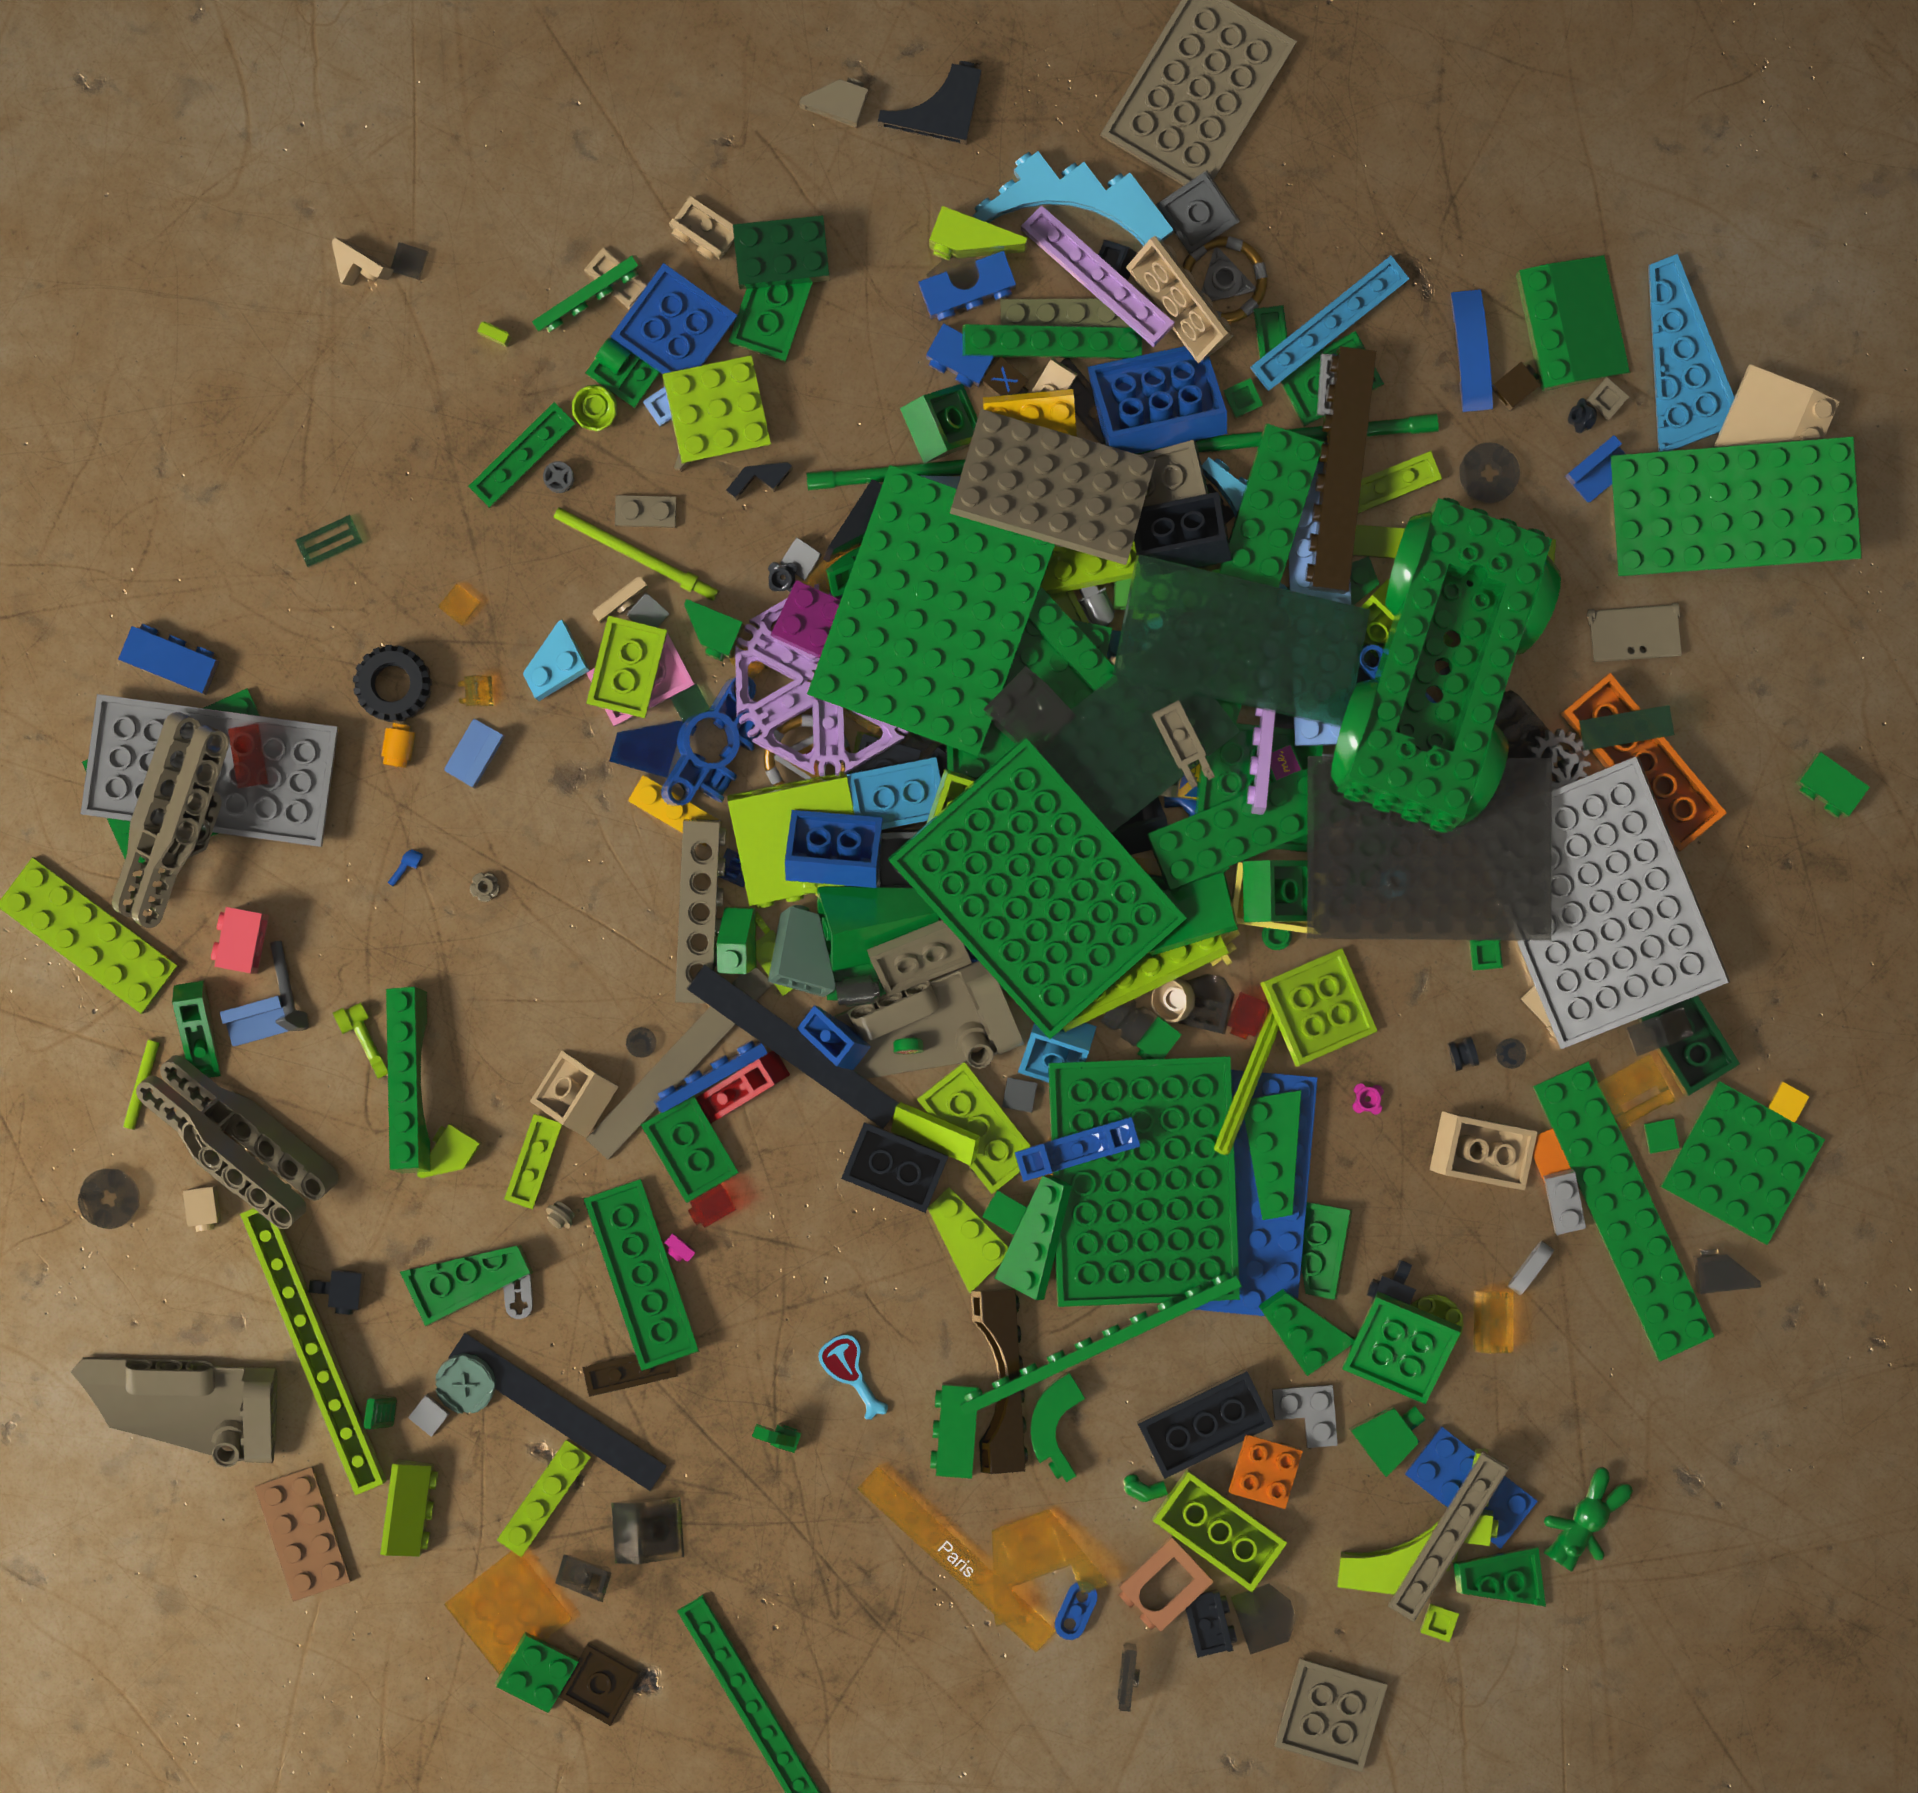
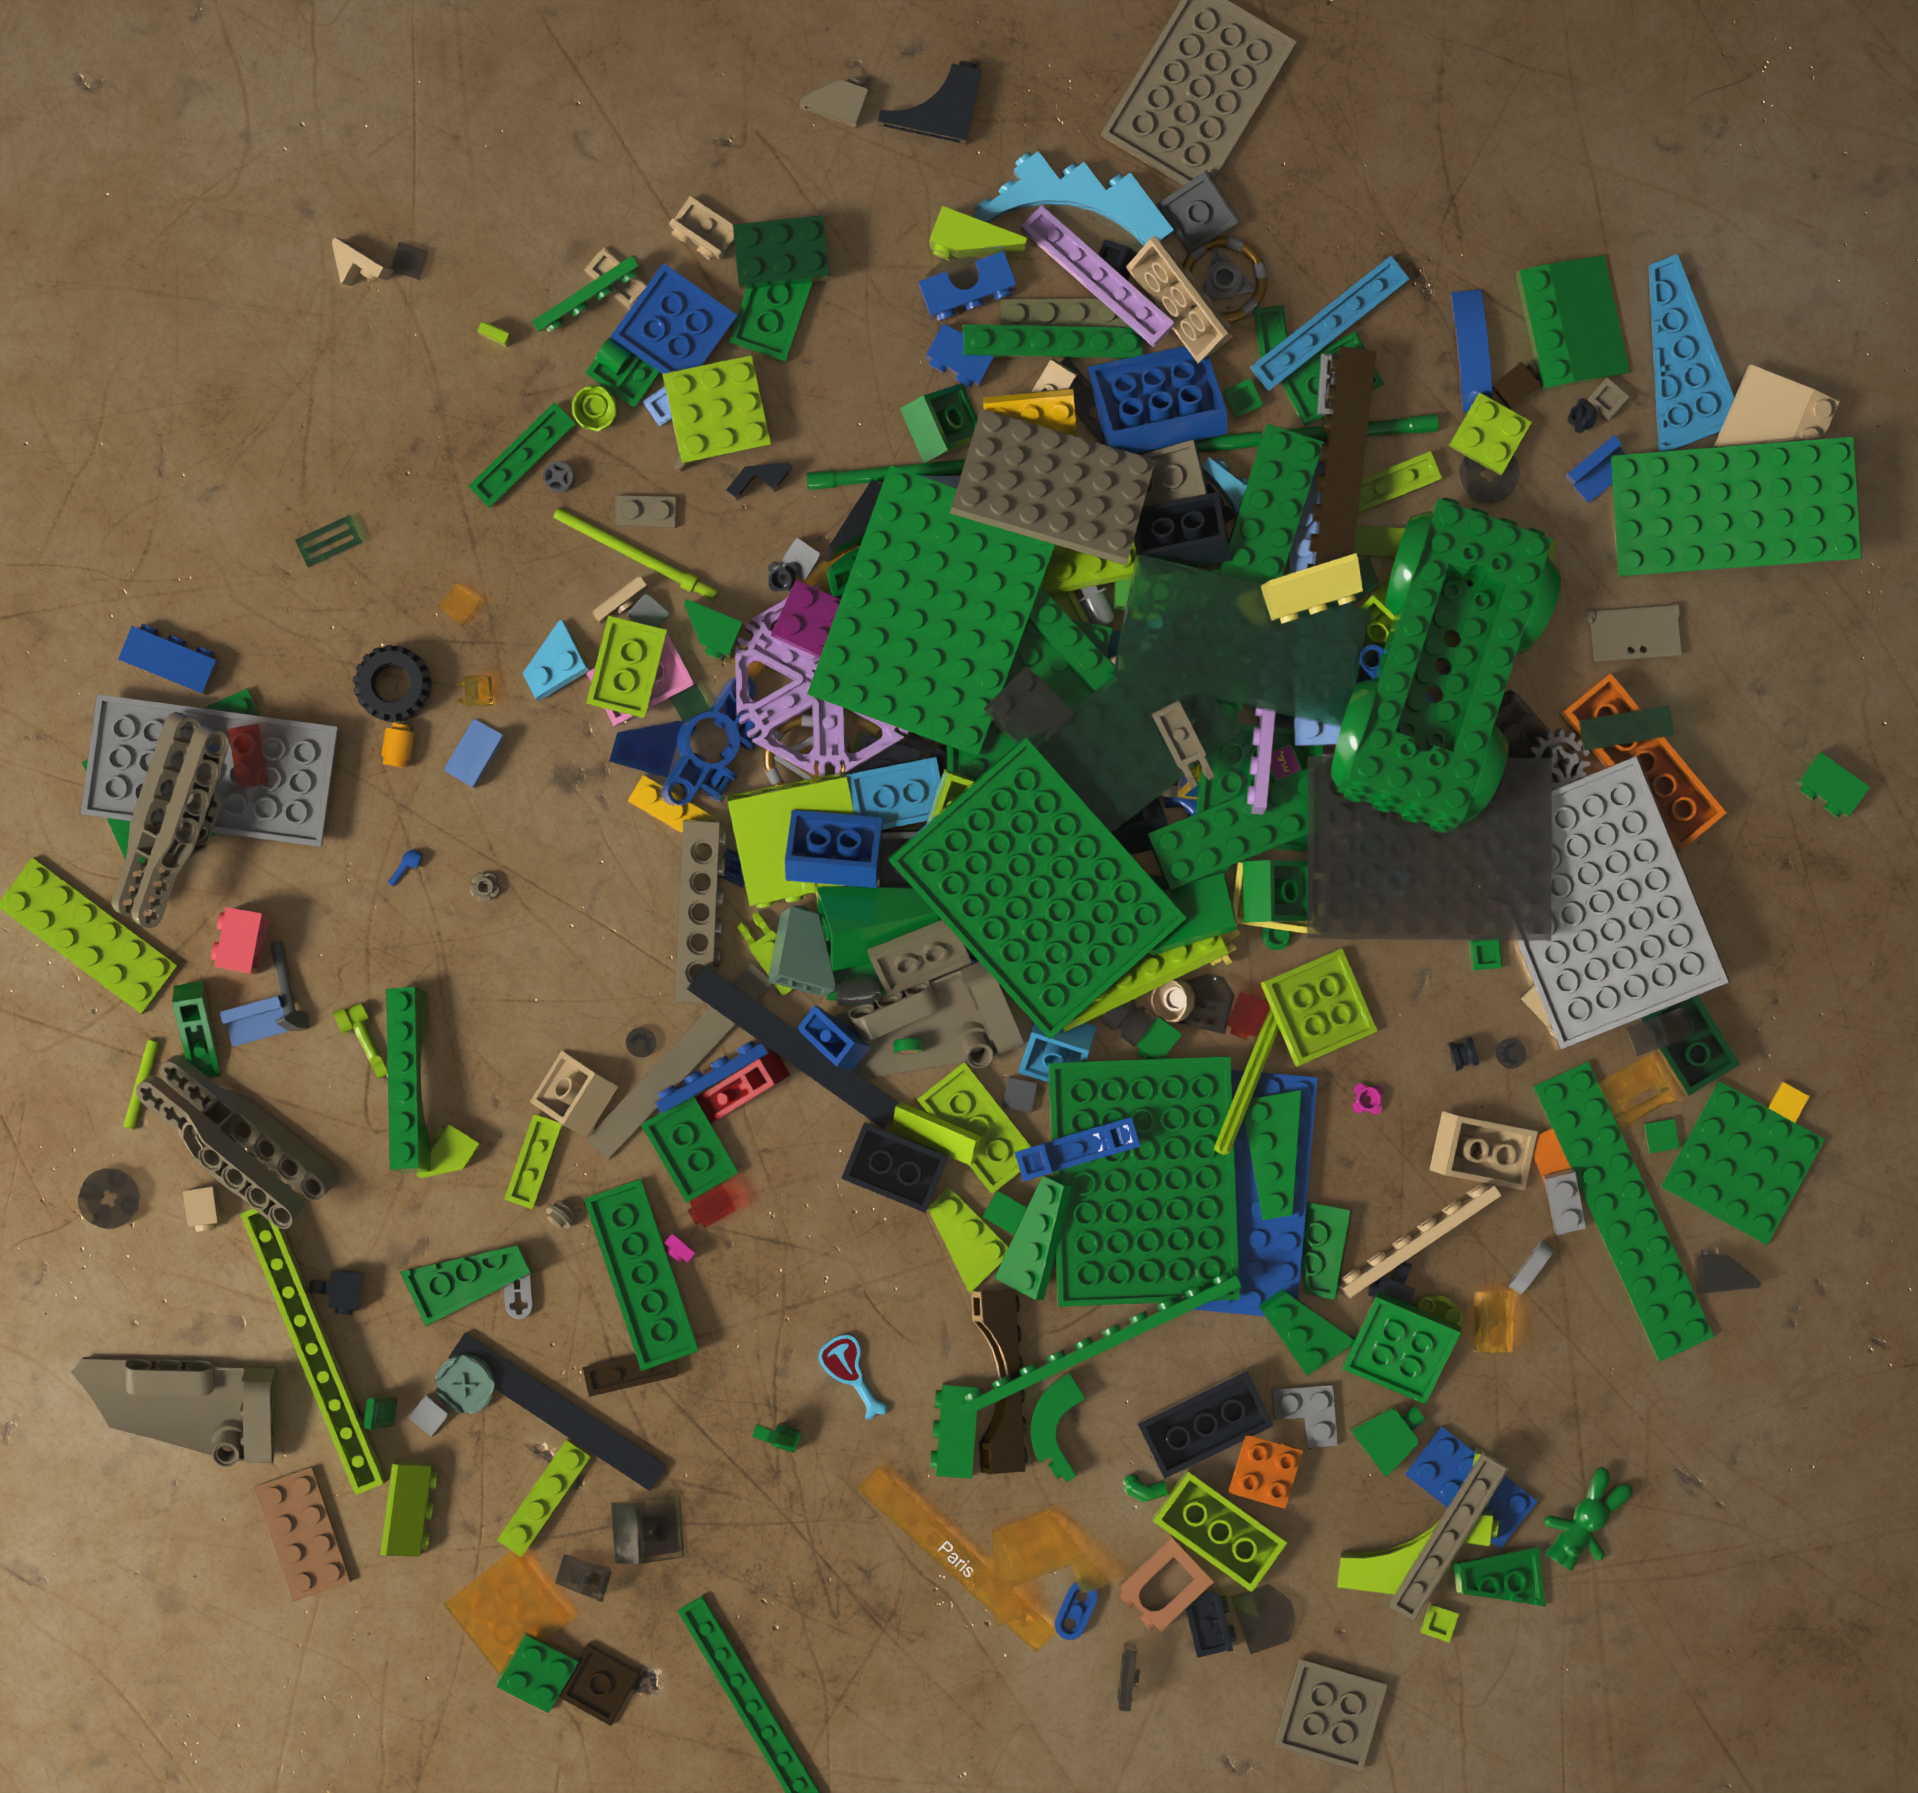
(737, 941): green slope -> none
(1005, 379): dark brown brick -> none
(1313, 588): none -> light yellow slope
(1428, 1232): none -> tan plate
(1490, 434): none -> lime plate

